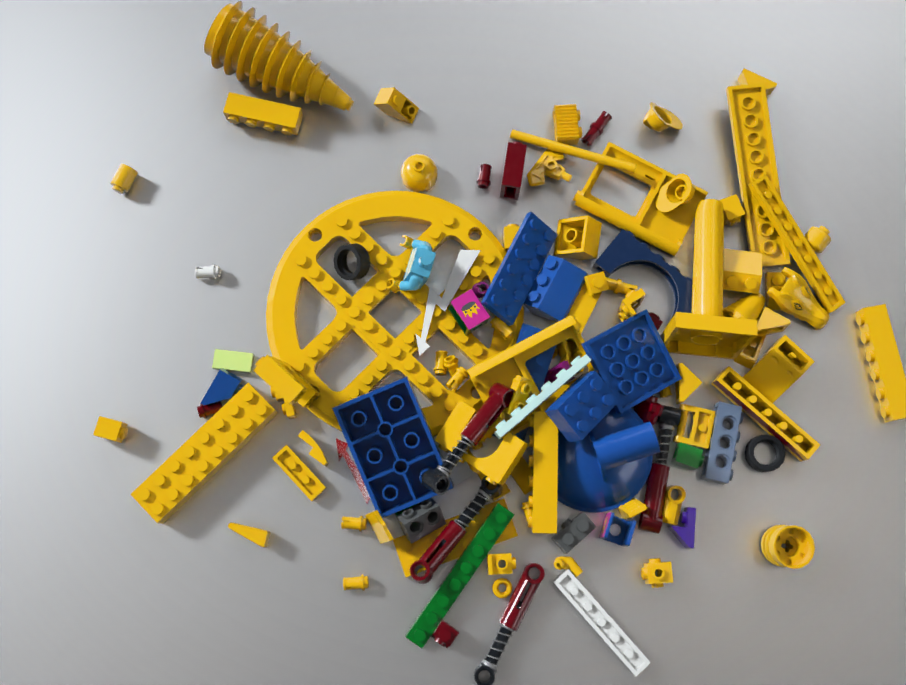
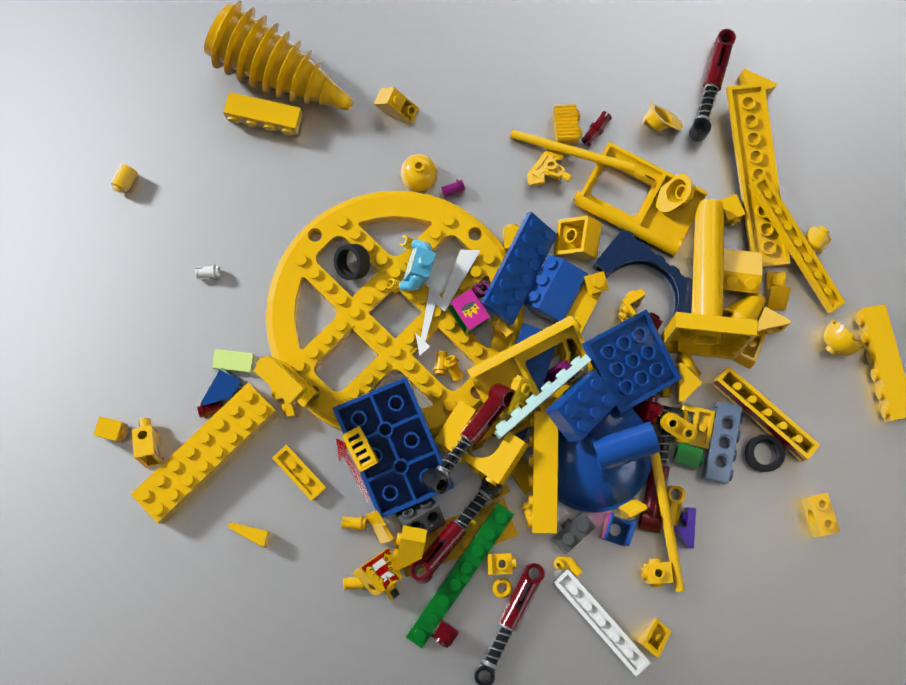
(147, 444): none -> yellow torso
(316, 452): yellow slope -> none
(361, 466): none -> yellow slope
(380, 574): none -> torso
(411, 546): none -> yellow slope
(453, 188): none -> magenta pin
(457, 379): yellow pin -> none
(484, 176): dark red pin -> none
(513, 170): dark red brick -> none
(619, 286): yellow pin -> none
(655, 638): none -> yellow slope
(667, 522): none -> yellow piece
(679, 427): none -> yellow plate
(687, 360): none -> yellow arm
(712, 83): none -> piece
(778, 368): yellow slope -> none
(798, 300): yellow animal -> none
(798, 548): yellow wheel -> none
(820, 515): none -> yellow brick
(840, 340): none -> yellow cylinder

